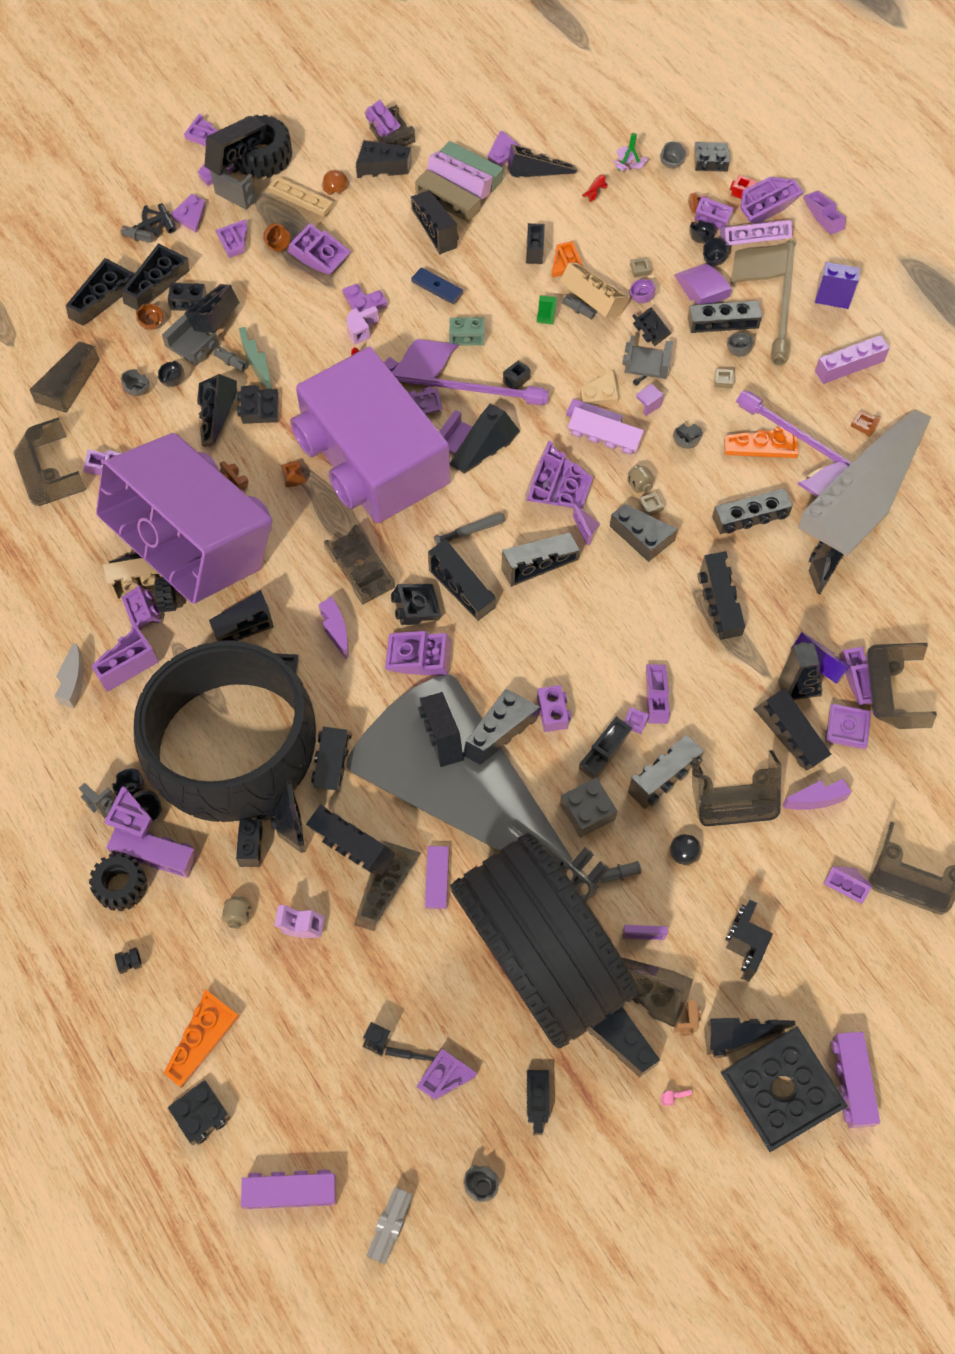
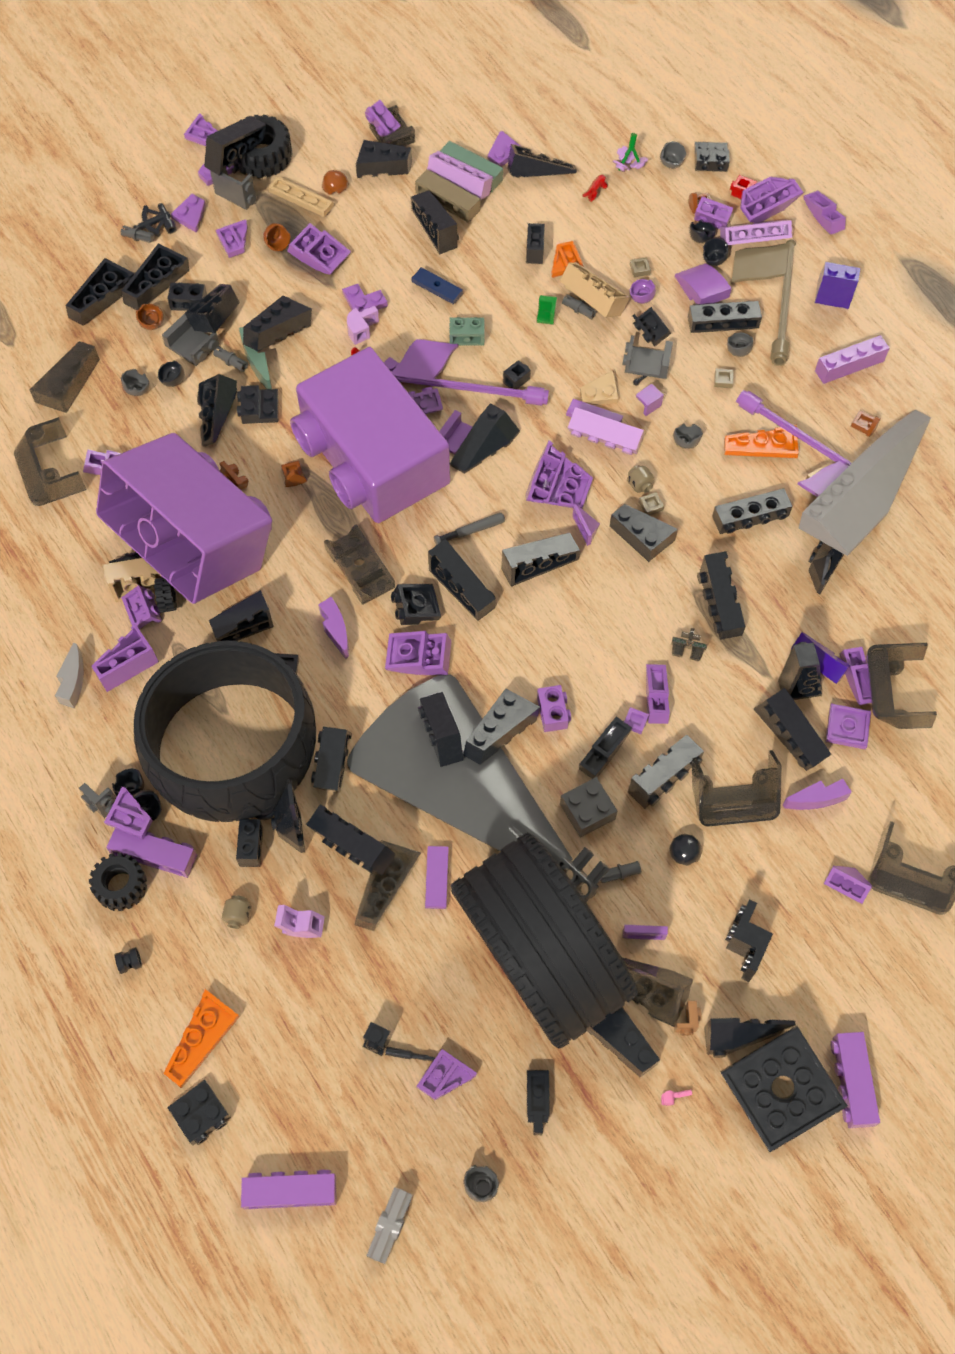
(276, 322): none -> black wedge
(696, 648): none -> clear smoke hips

